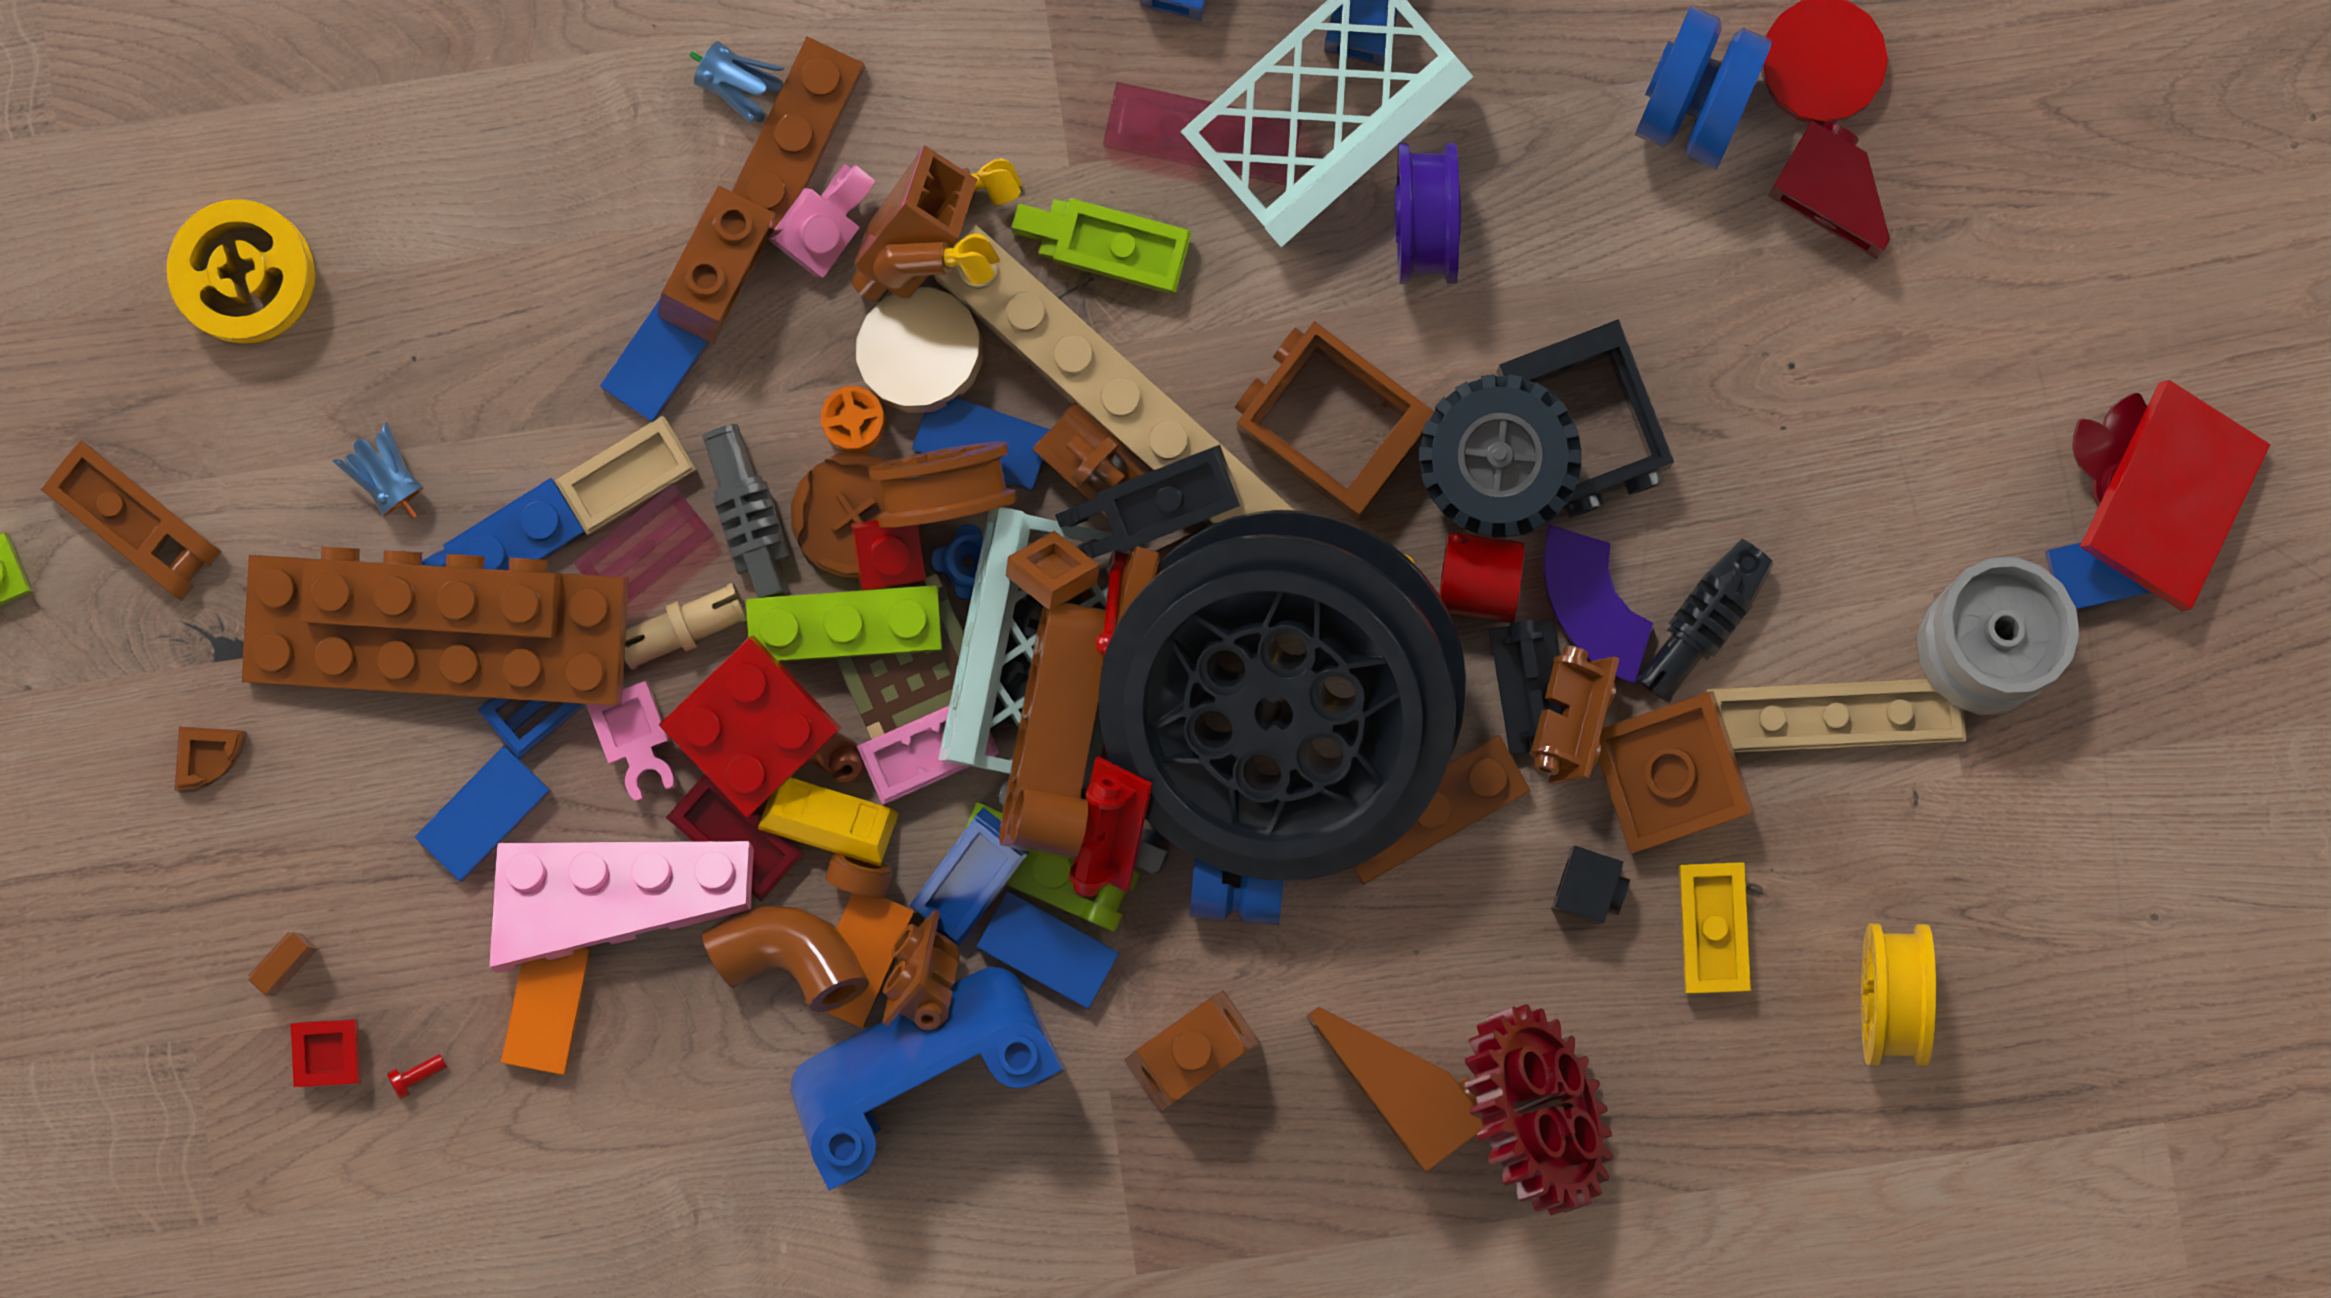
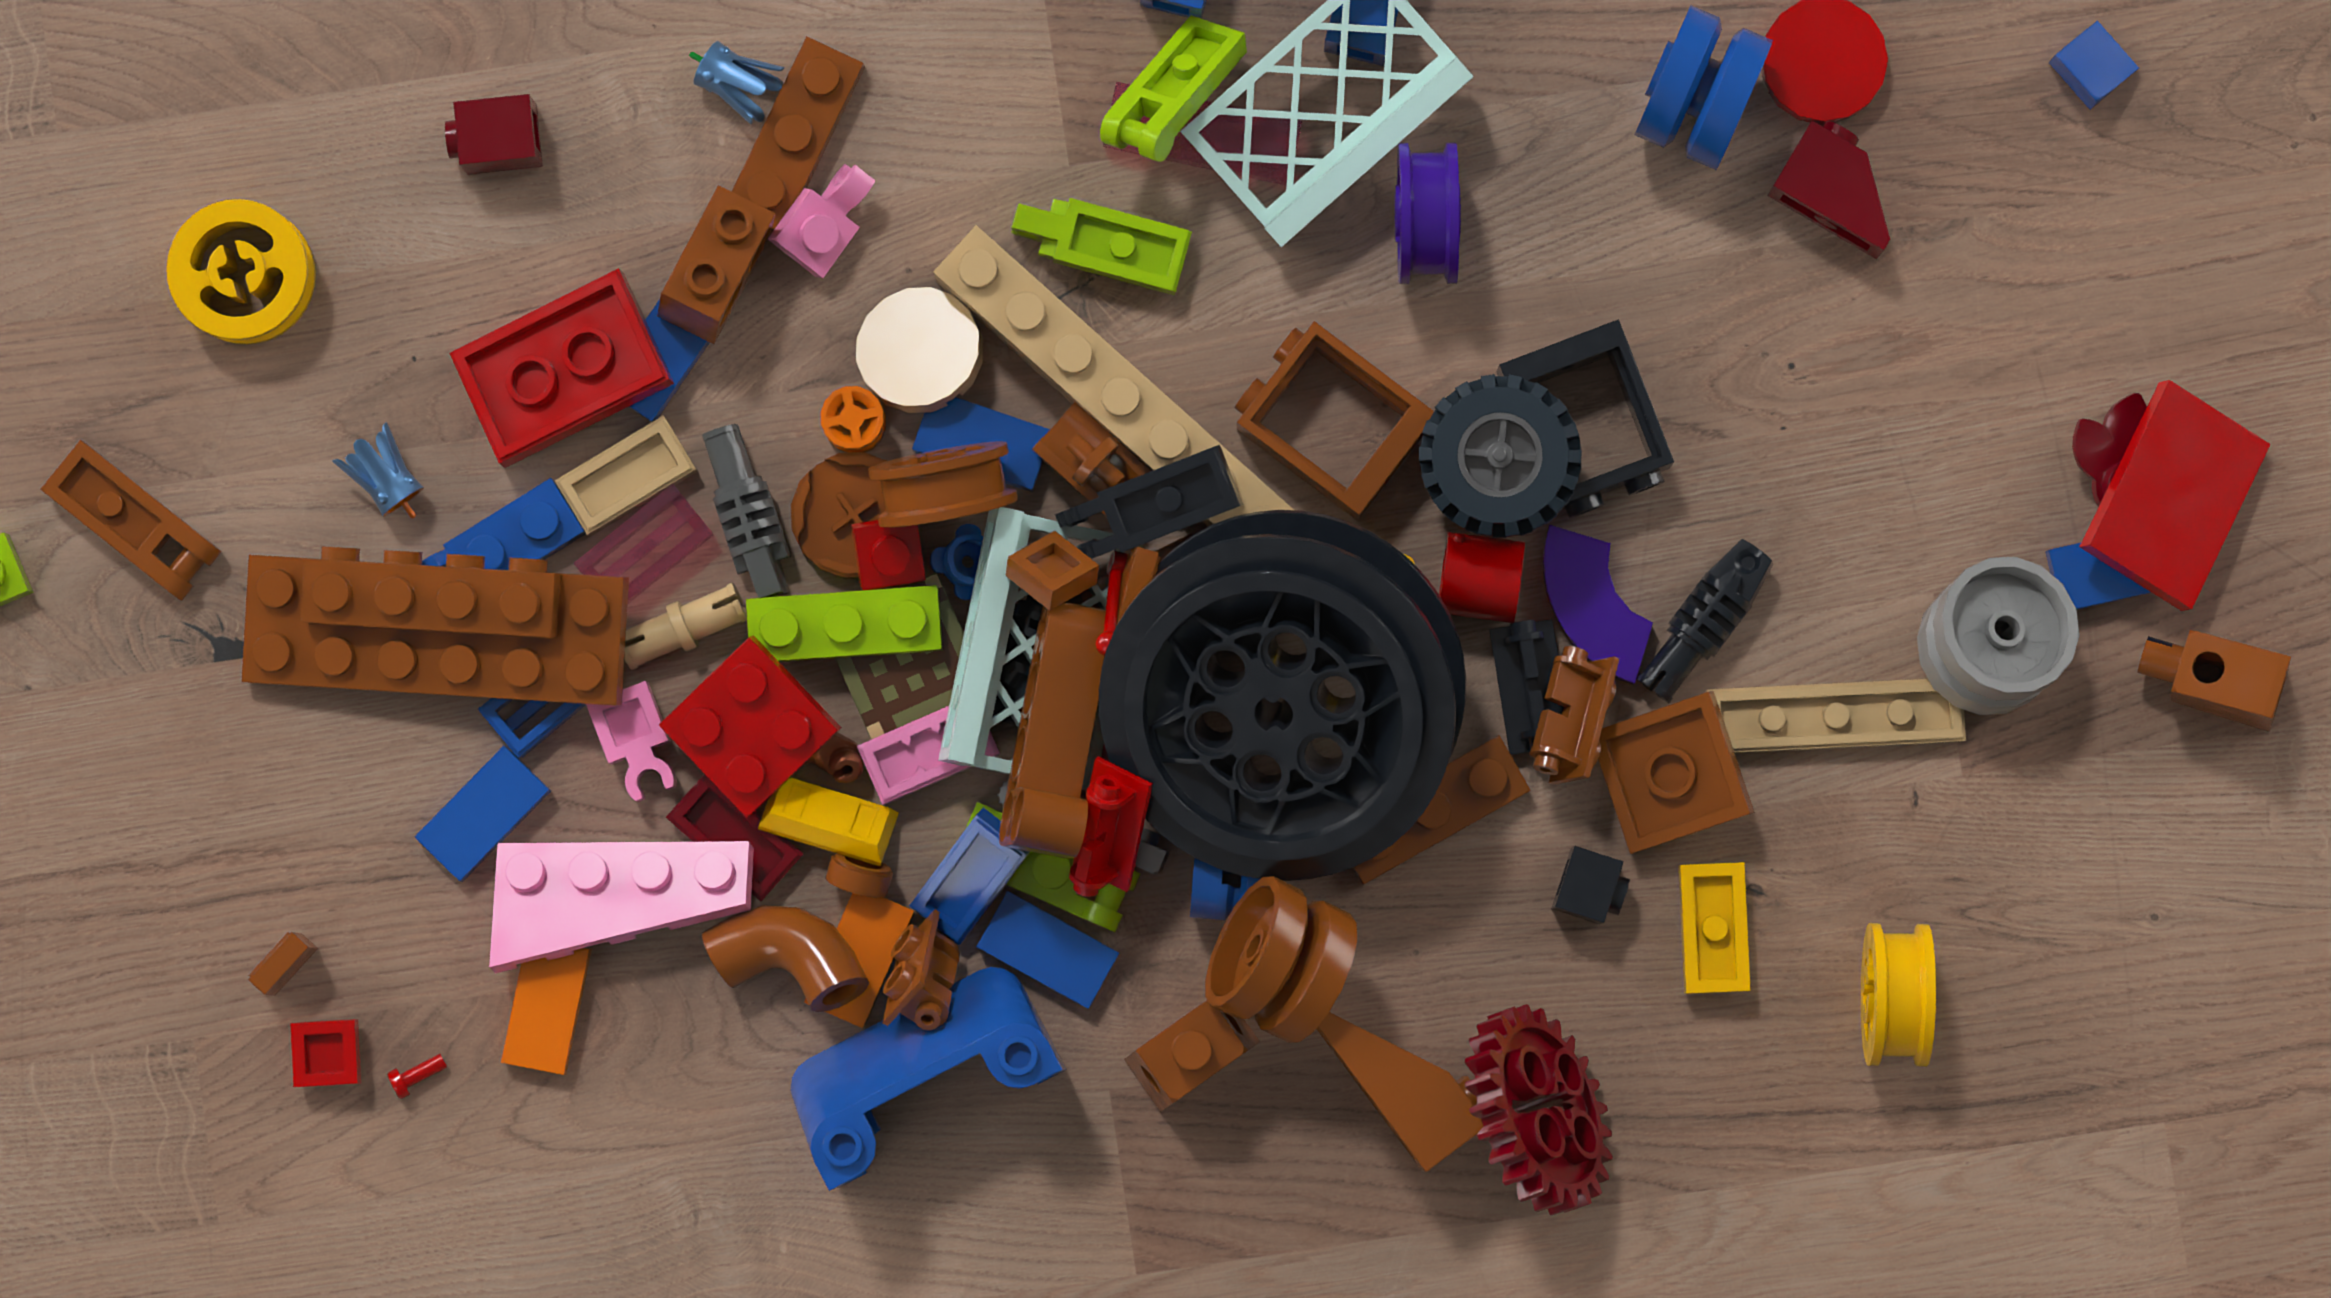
(205, 755): dark orange tile -> none
(495, 134): none -> dark red brick
(561, 368): none -> red tile
(924, 220): dark orange torso -> none
(1173, 87): none -> lime plate
(1281, 959): none -> dark orange wheel
(2093, 65): none -> blue slope
(2249, 679): none -> dark orange torso

